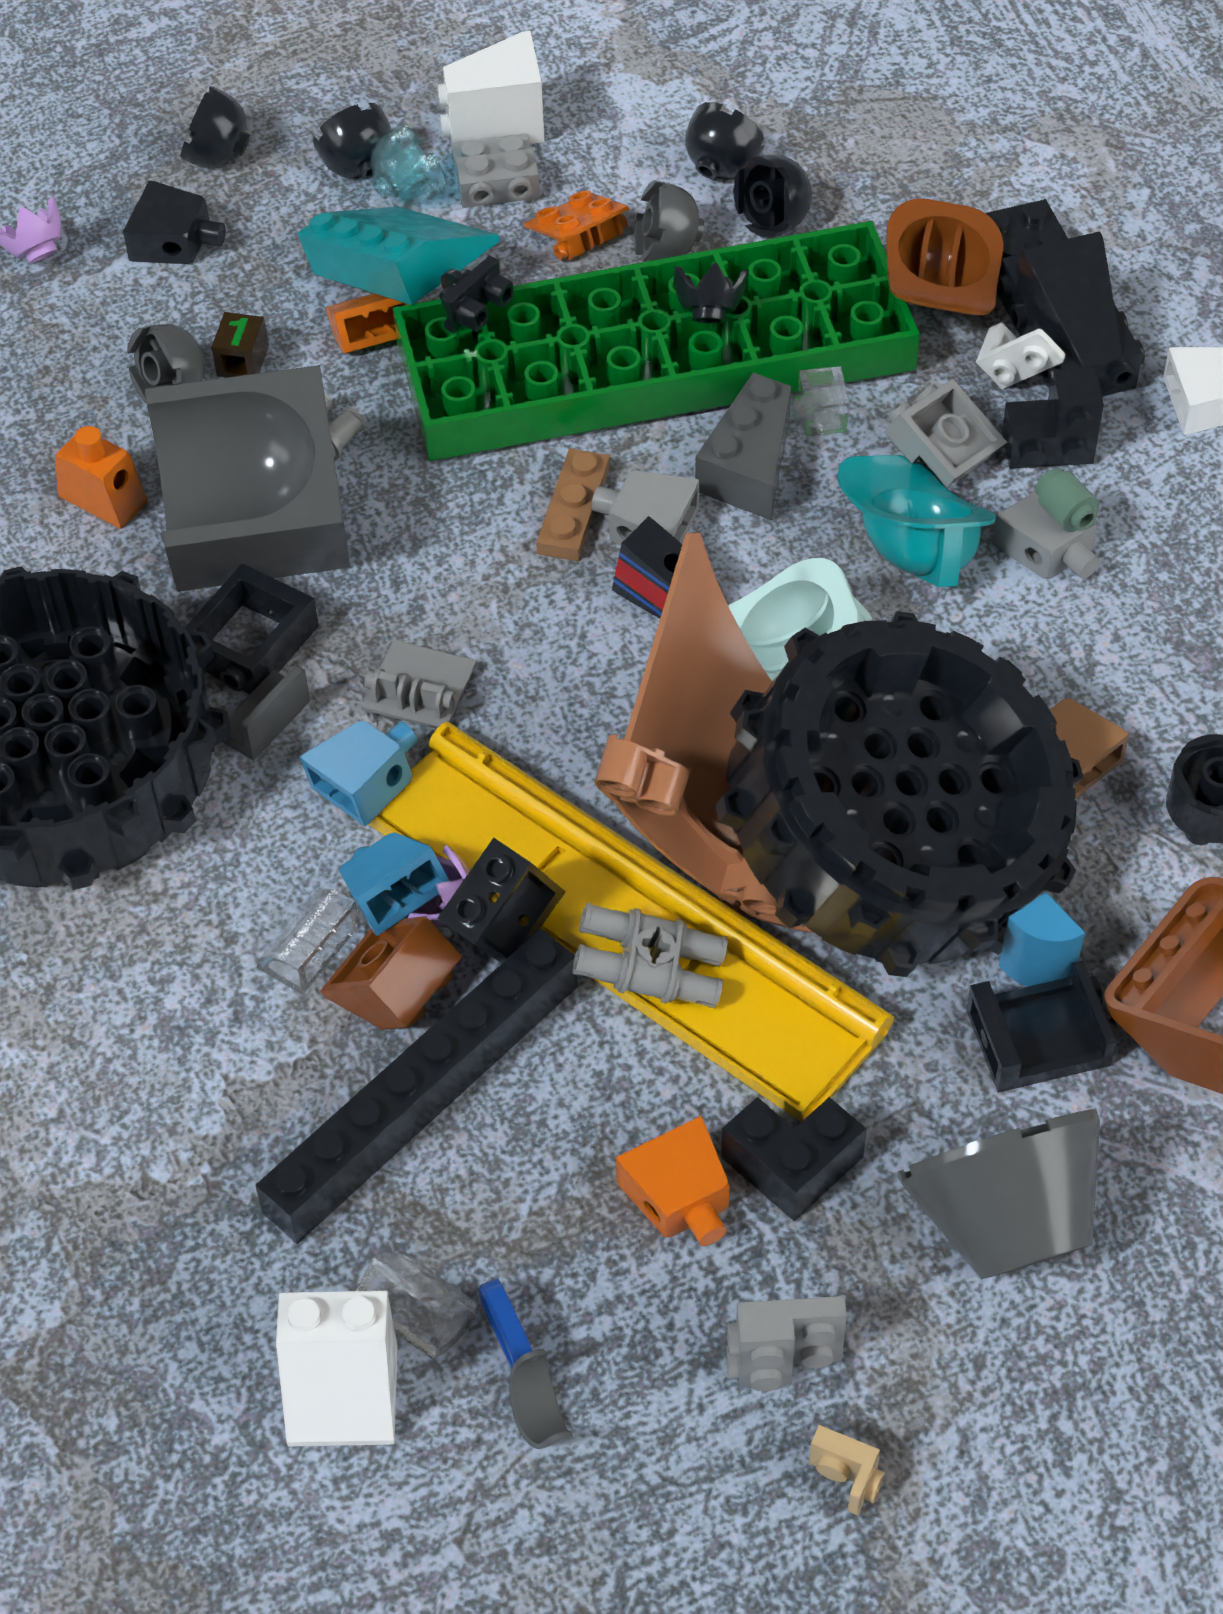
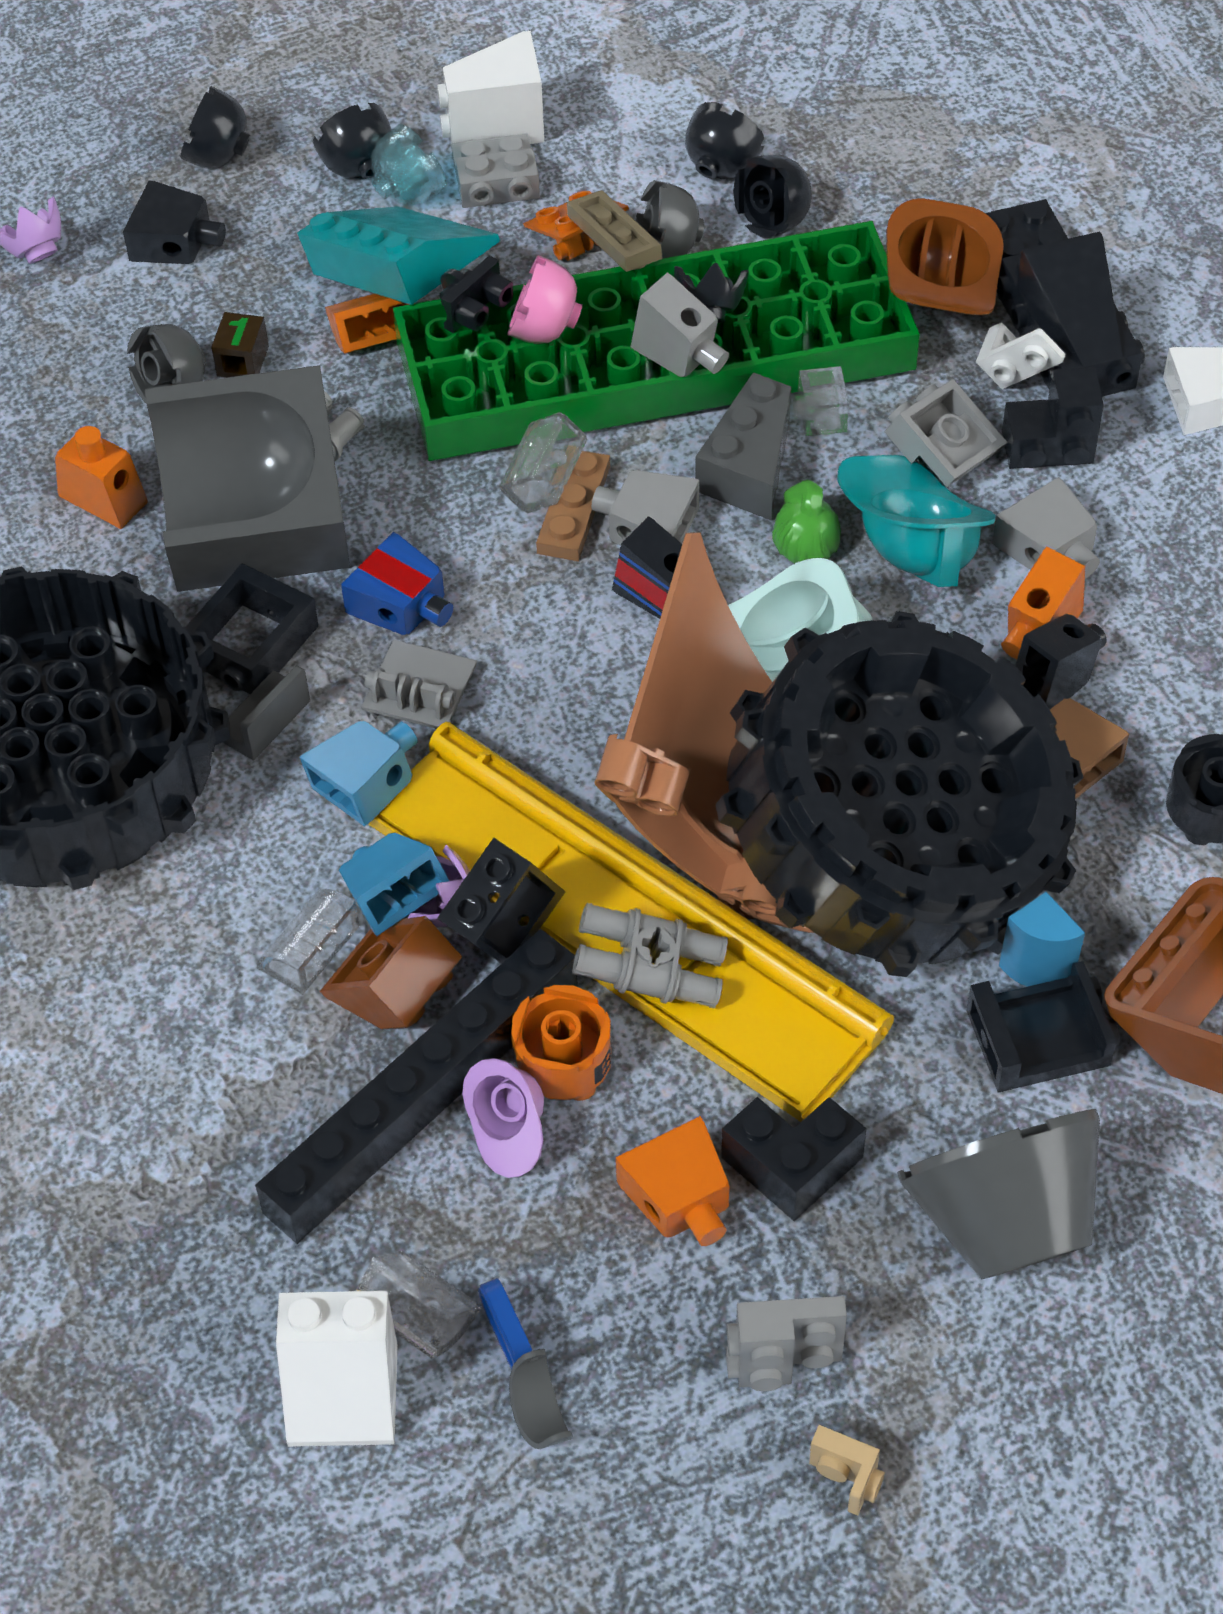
(397, 588): none -> blue torso
(505, 1116): none -> lavender piece
(543, 463): none -> clear brick
(545, 304): none -> bright pink cylinder
(563, 1041): none -> orange brick
(614, 231): none -> dark tan plate
(676, 329): none -> light grey torso
(806, 524): none -> bright green hair
(1047, 592): none -> orange torso
(1059, 657): none -> black torso
(1067, 500): sand green brick -> none

